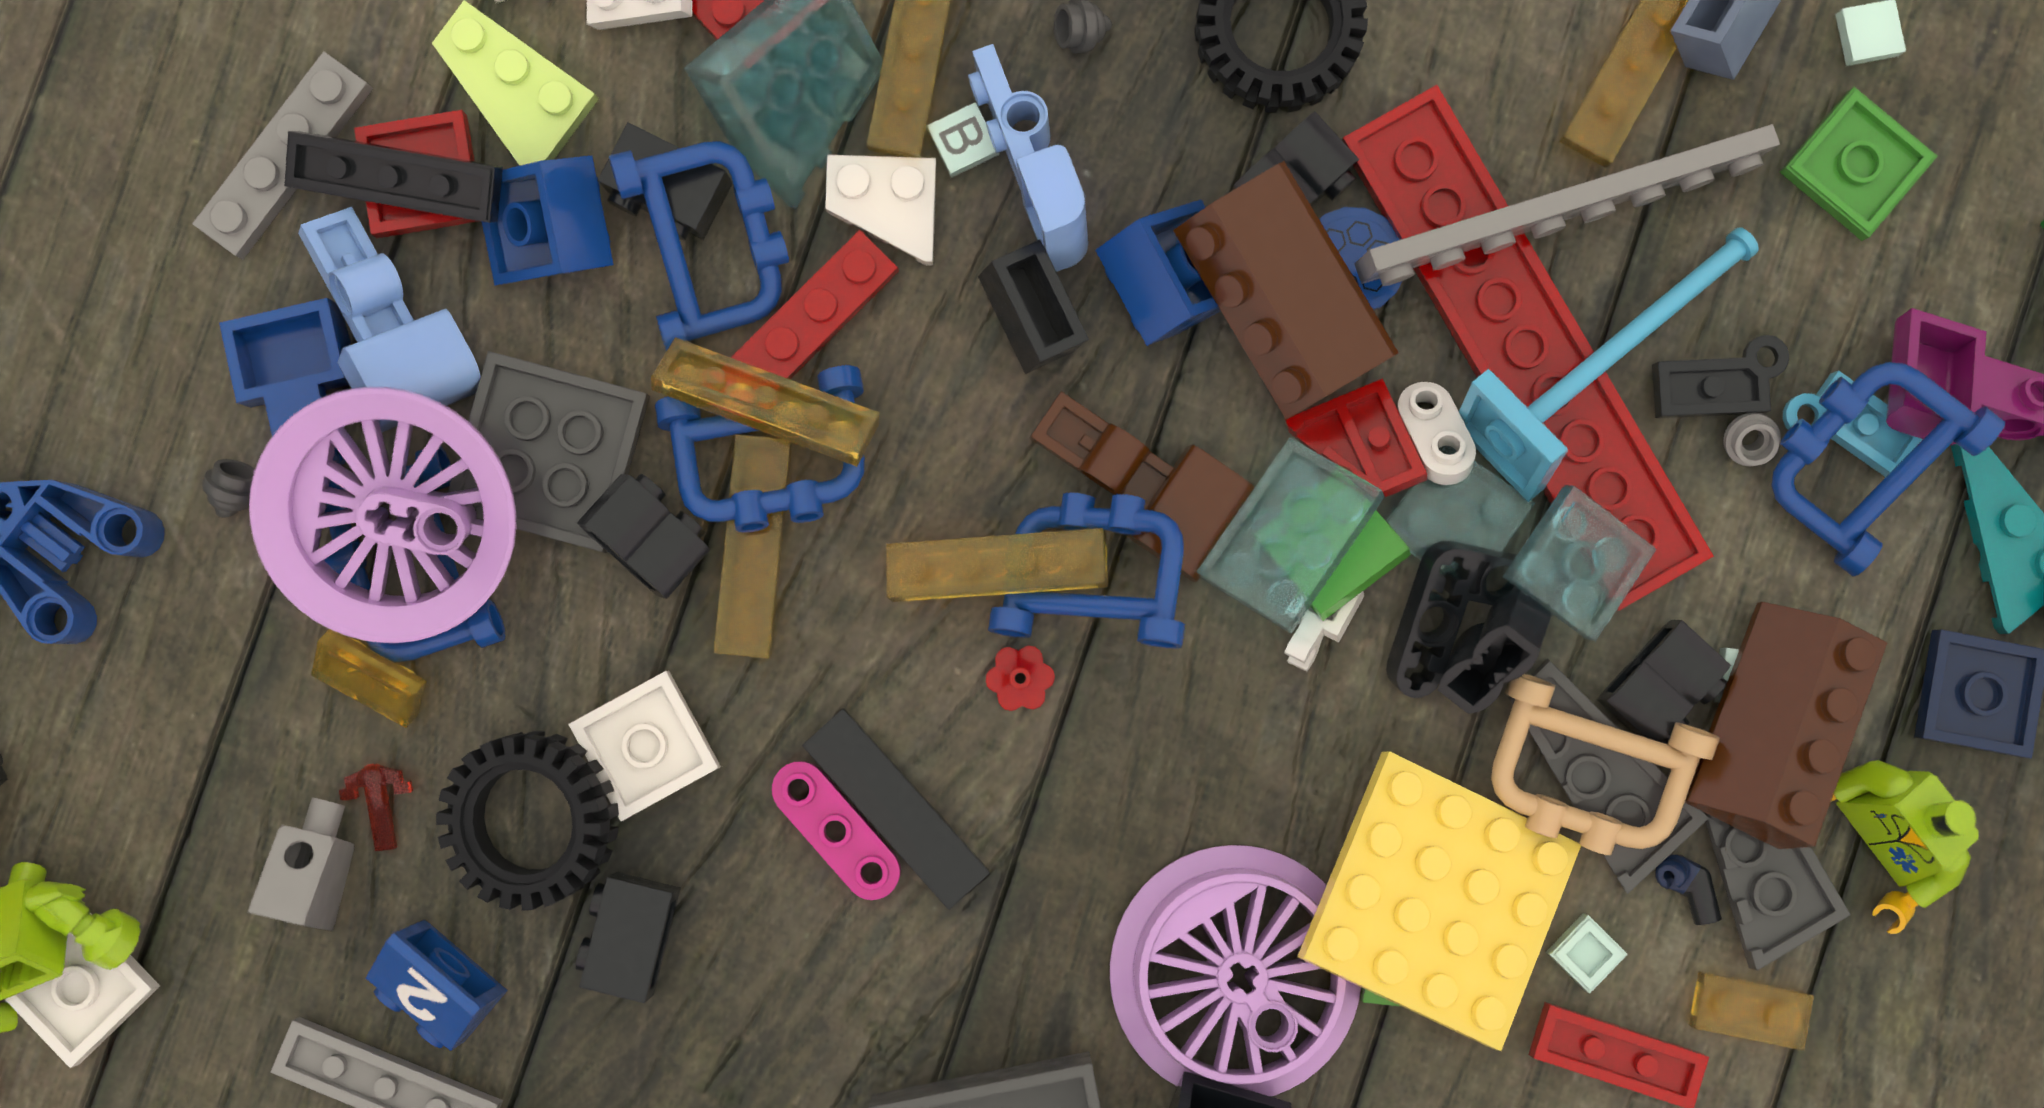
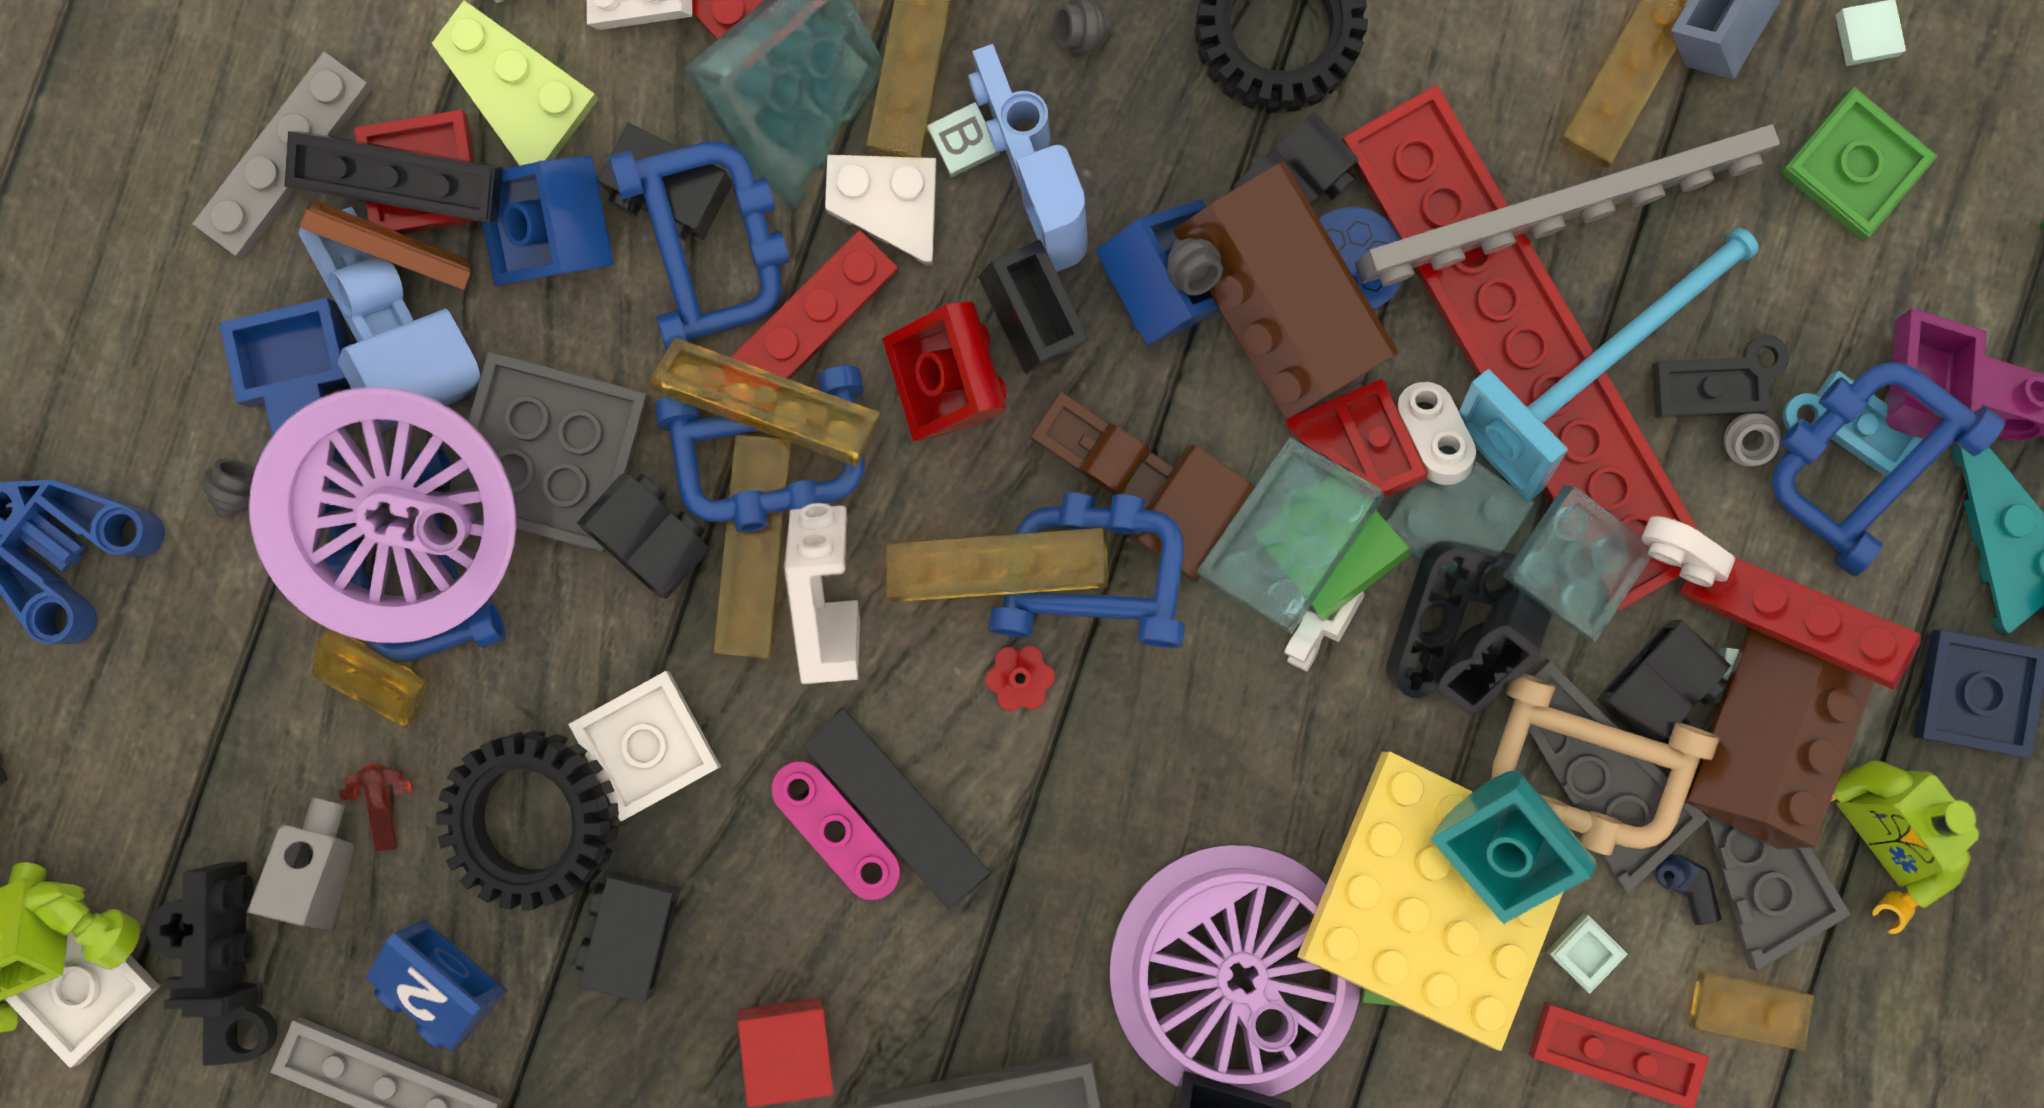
(214, 948): none -> black plate
(386, 244): none -> dark orange tile
(784, 1052): none -> red head
(822, 631): none -> white panel
(945, 371): none -> red brick
(1194, 265): none -> dark grey plate
(1512, 846): none -> teal brick
(1689, 549): none -> white plate
(1810, 622): none -> red plate

